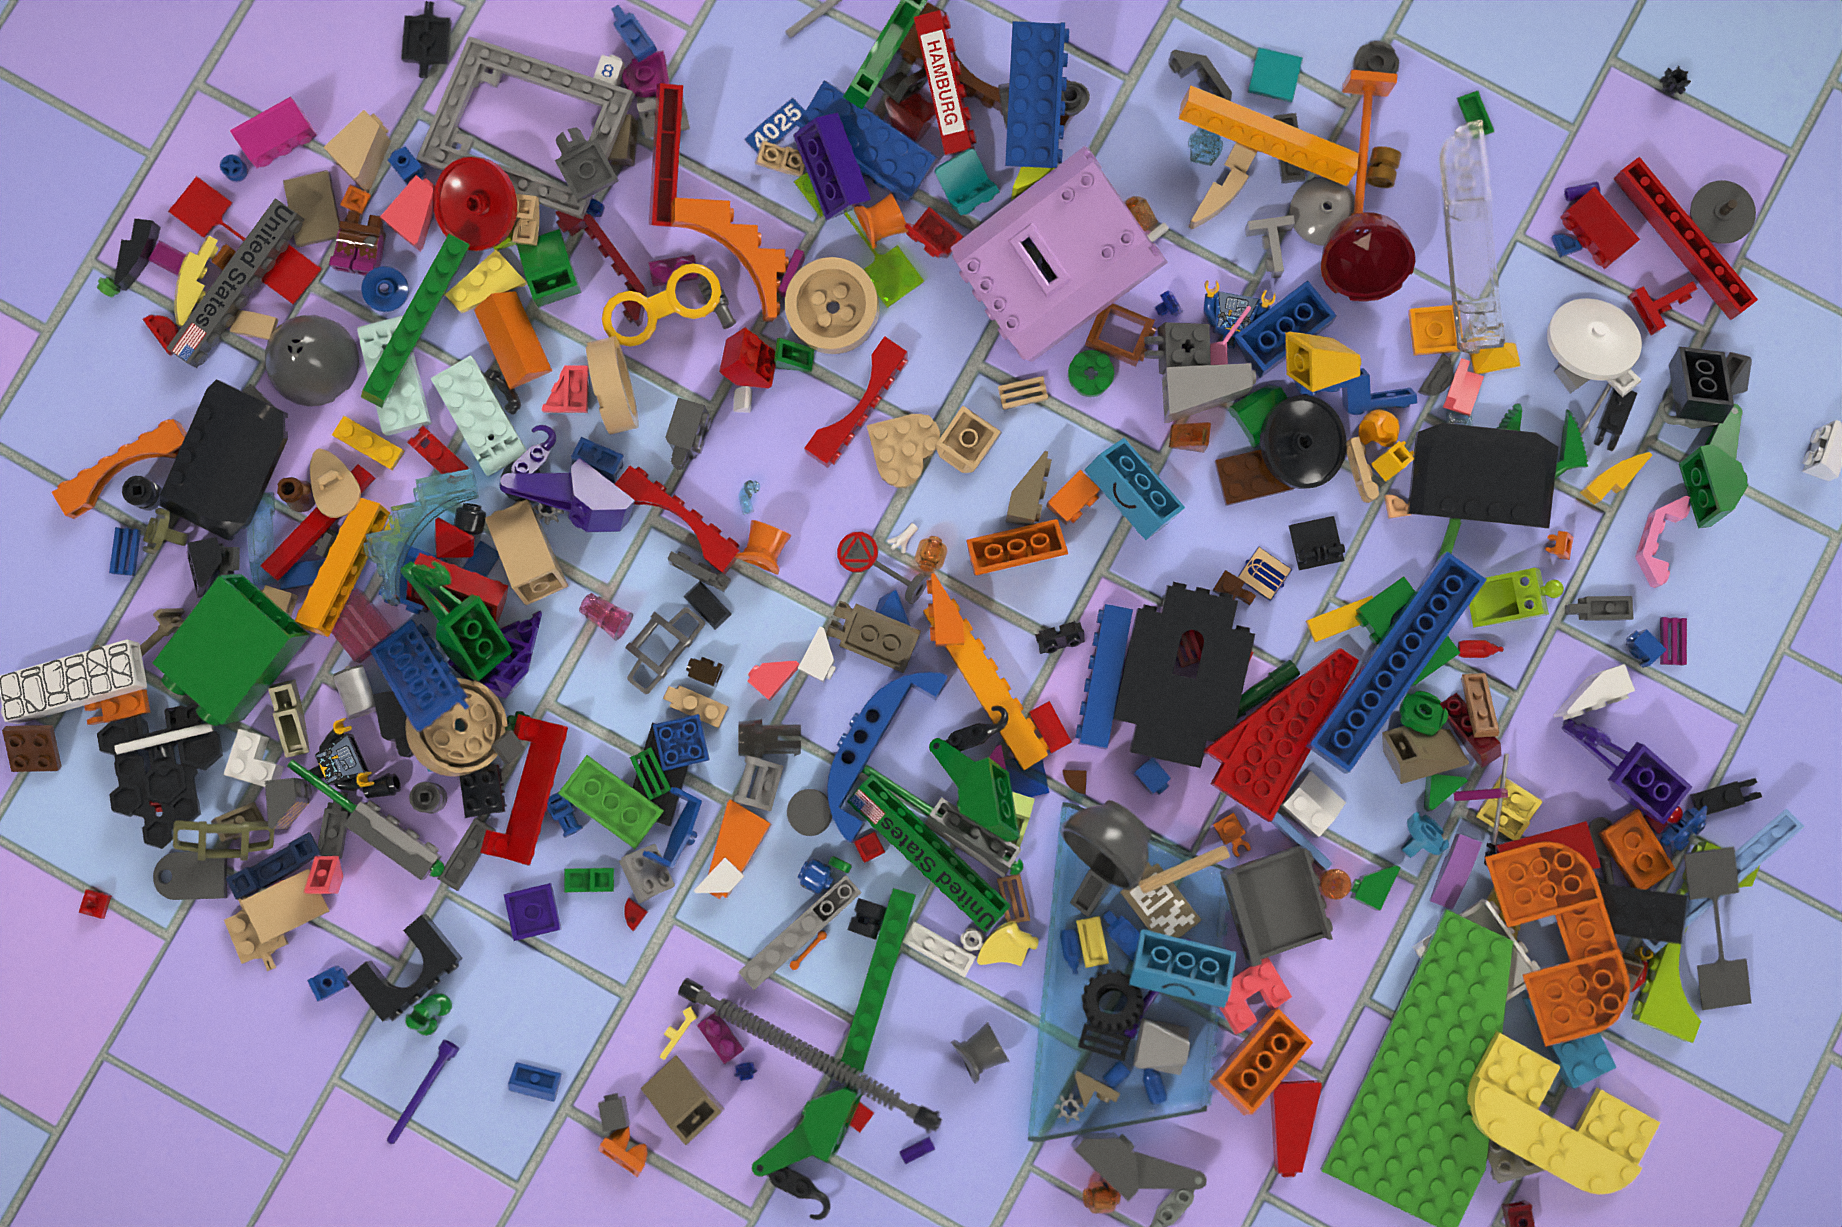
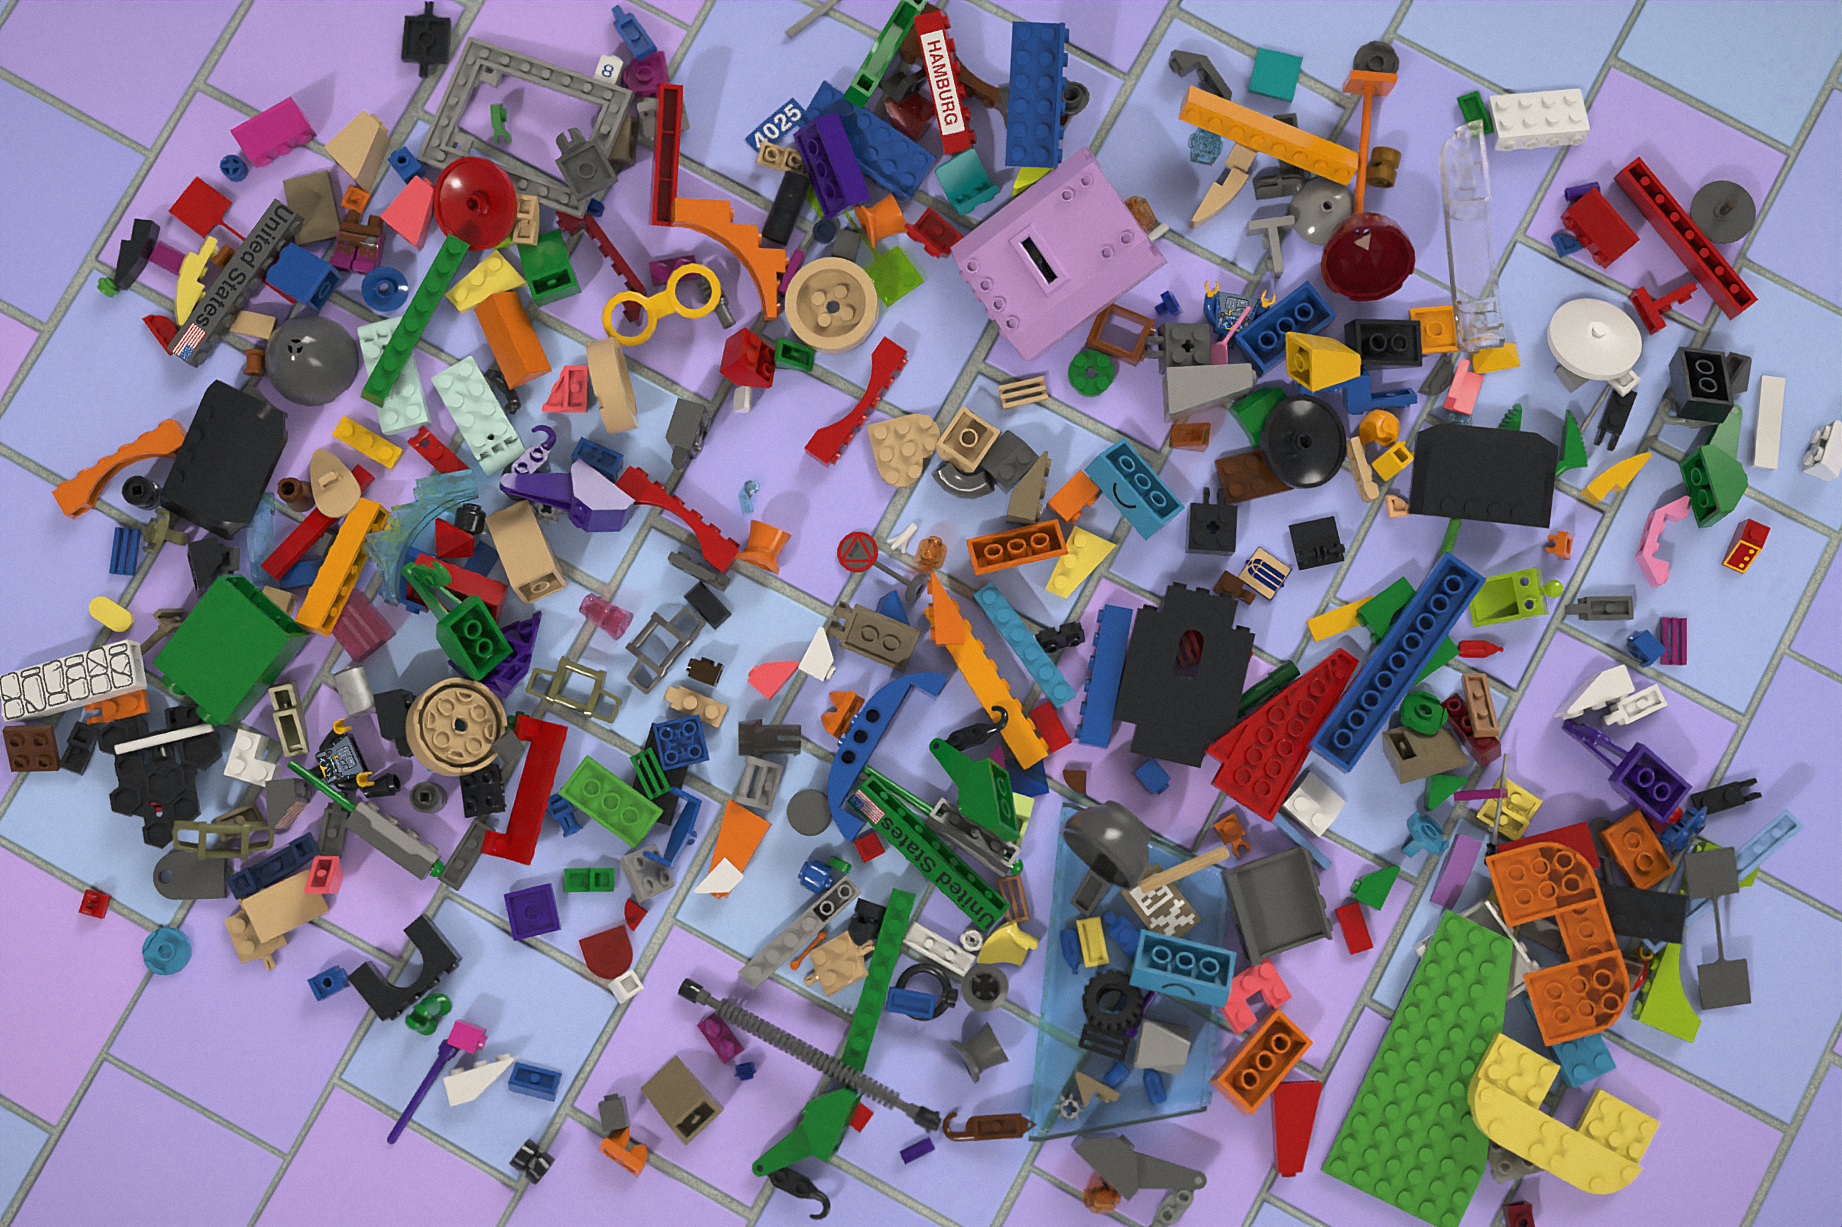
(80, 748): none -> black slope
(111, 614): none -> light yellow tile
(166, 951): none -> dark azure tile
(254, 362): none -> dark orange bush
(303, 277): none -> blue slope
(418, 674): blue bracket -> none
(467, 1036): none -> dark pink brick
(471, 1084): none -> white slope
(499, 117): none -> green plate
(526, 1155): none -> black wheel
(554, 697): none -> olive bar
(608, 952): none -> clear red tile
(626, 986): none -> white slope
(675, 1035): light yellow piece -> none
(787, 202): none -> black piece
(824, 231): none -> dark blue tile
(838, 963): none -> tan plate
(846, 244): none -> dark grey brick
(847, 704): none -> orange tile
(911, 1002): none -> blue tile
(948, 995): none -> black piece
(961, 485): none -> dark grey cylinder
(984, 987): none -> dark grey hat
(989, 1127): none -> reddish brown plate
(1008, 461): none -> dark grey slope
(1024, 645): none -> dark azure arch
(1083, 556): none -> light yellow wing
(1218, 515): none -> black hinge
(1277, 186): none -> dark grey arm
(1342, 884): clear orange head -> none
(1353, 928): none -> red tile
(1385, 343): none -> black slope
(1538, 119): none -> white bracket
(1543, 933): none -> light grey tile
(1635, 707): none -> white hinge
(1675, 81): black gear -> none
(1745, 545): none -> red slope
(1768, 422): none -> white tile

